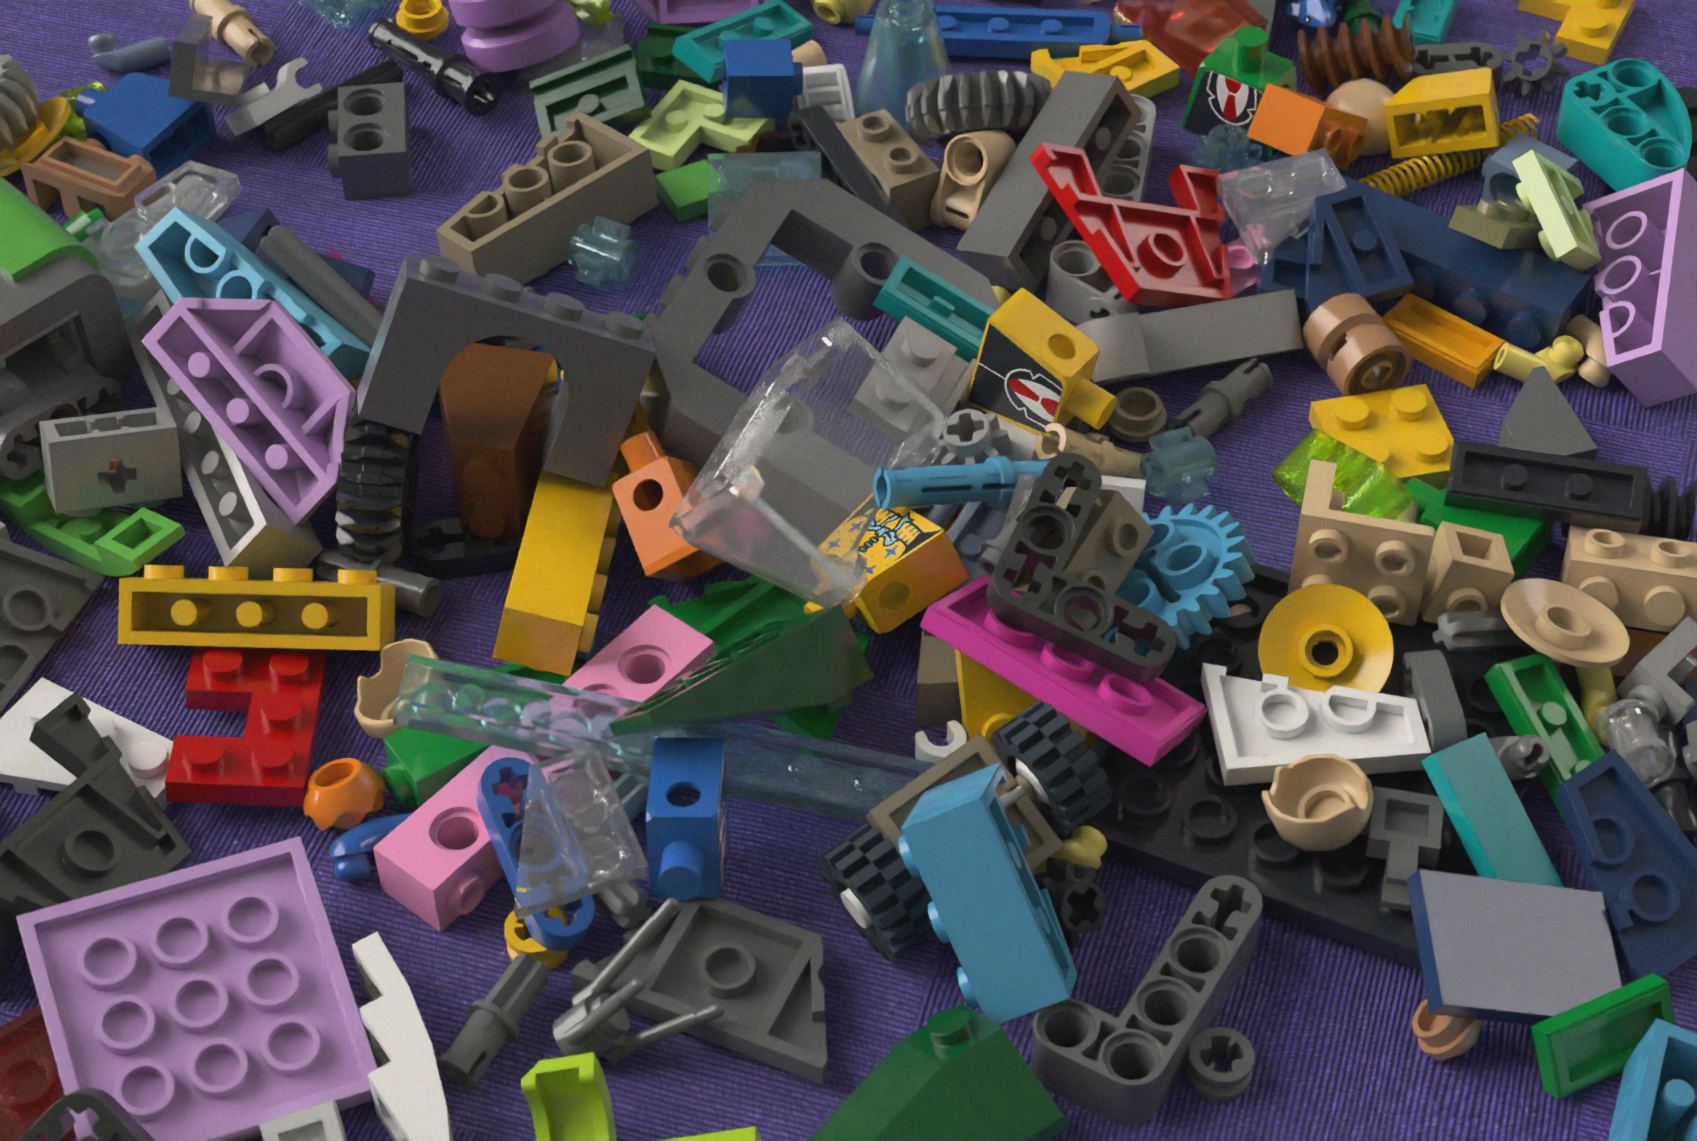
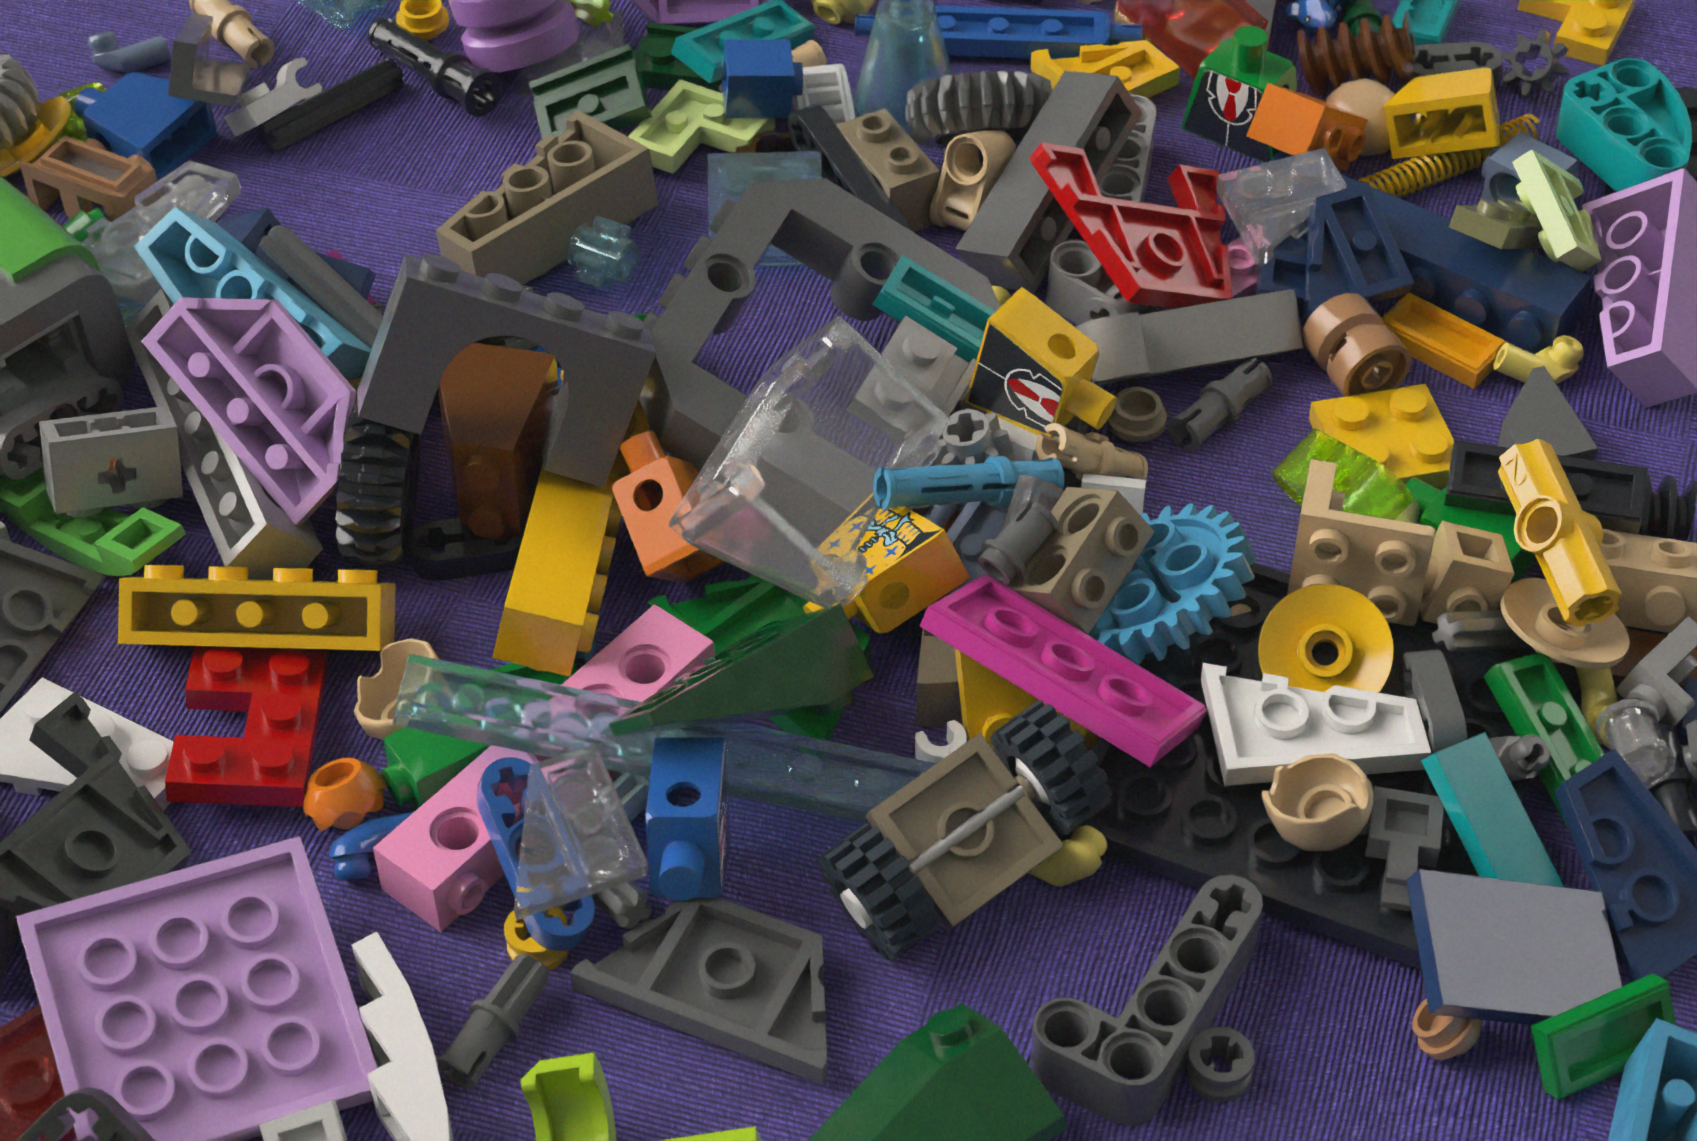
(371, 141): dark grey brick -> none
(413, 591): dark grey axle -> none
(599, 1019): dark grey plant -> none
(685, 190): bright green tile -> none
(987, 898): dark azure wedge -> none
(1053, 589): pearl dark grey beam -> none
(1074, 896): black gear -> none
(1179, 466): clear light blue gear -> none
(1226, 149): clear light blue gear -> none
(1559, 533): none -> yellow piece
(1590, 336): tan arm -> none

